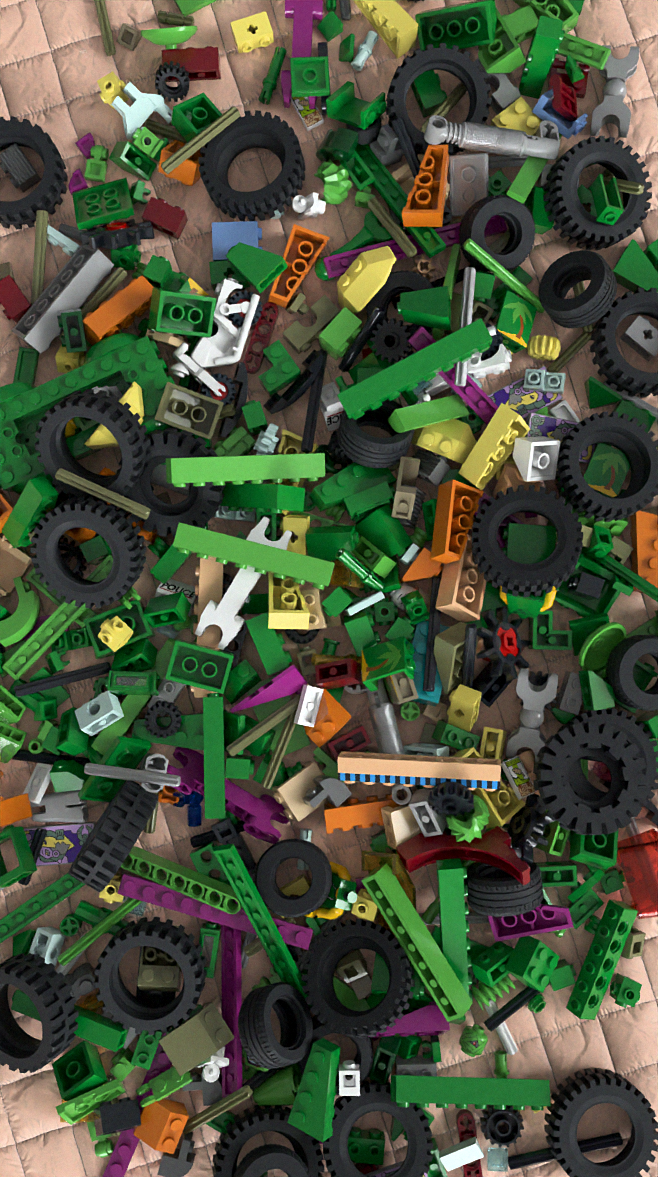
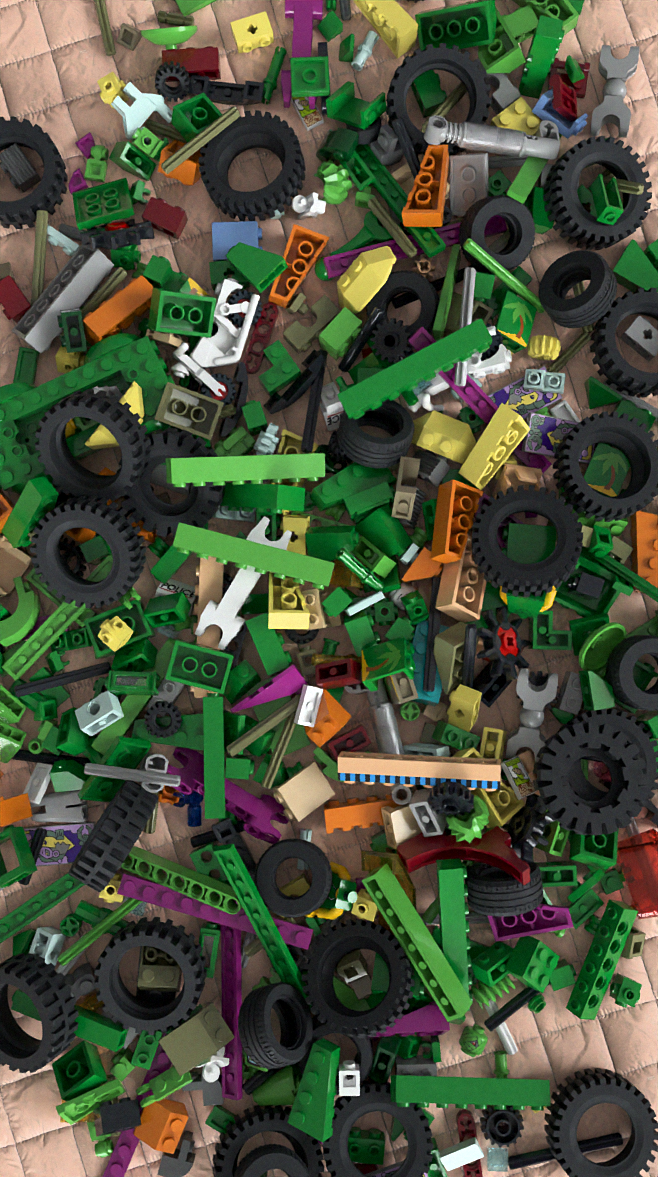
(102, 493): olive axle -> none
(217, 1109): olive axle -> none
(227, 93): none -> black slope
(329, 788): dark grey brick -> none
(427, 307): green slope -> none
(427, 413): bright green brick -> none
(536, 457): white slope -> none
(584, 51): bright green plate -> none

